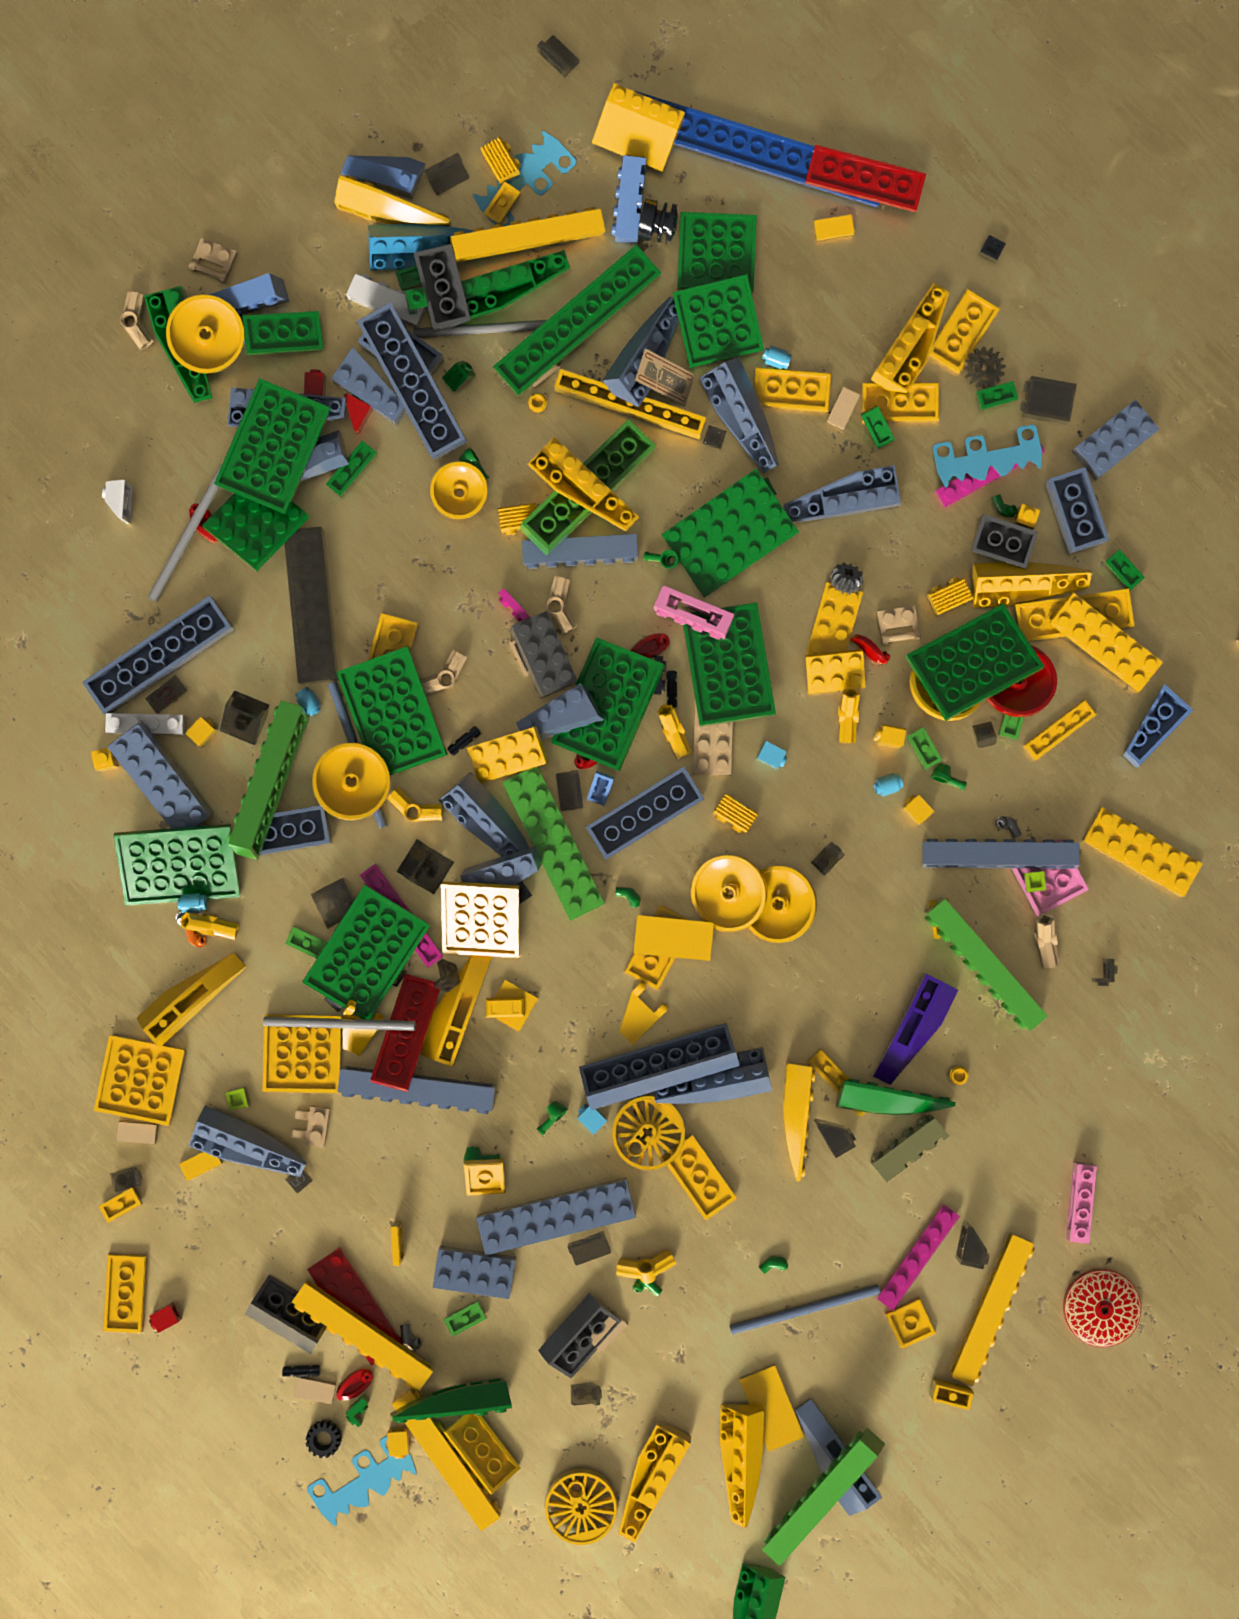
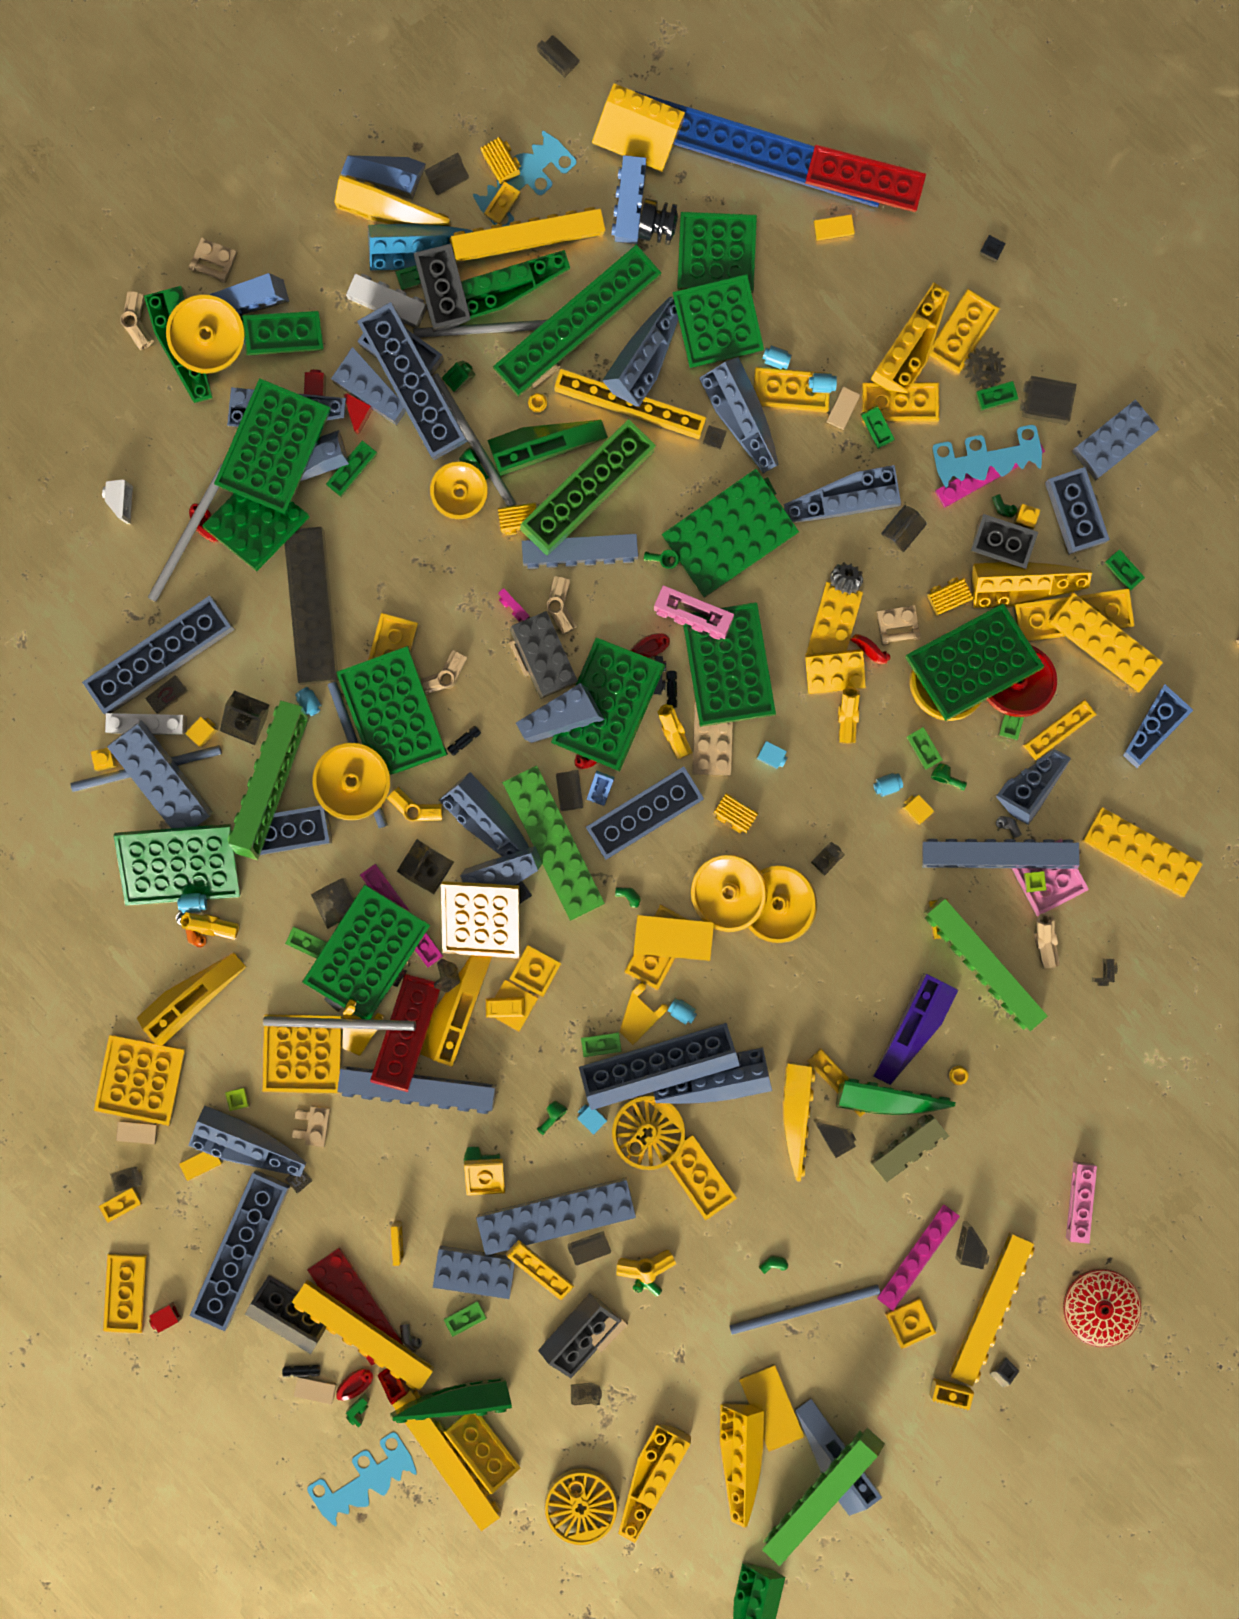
(122, 774): none -> sand blue piece
(240, 1250): none -> sand blue brick
(316, 1448): black tyre -> none
(393, 1387): none -> red slope
(398, 1442): yellow brick -> none
(415, 299): green bracket -> none
(475, 444): none -> light grey piece
(507, 754): yellow plate -> none
(535, 970): none -> yellow plate
(539, 443): none -> green wedge
(539, 1270): none -> yellow tile
(575, 481): yellow wedge -> none
(601, 1044): none -> bright green plate
(665, 377): sticker -> none
(682, 1011): none -> medium azure brick
(822, 382): none -> medium azure brick
(890, 736): yellow brick -> none
(904, 527): none -> clear smoke panel
(984, 734): clear smoke slope -> none
(1004, 1372): none -> dark grey slope
(1029, 790): none -> sand blue wedge

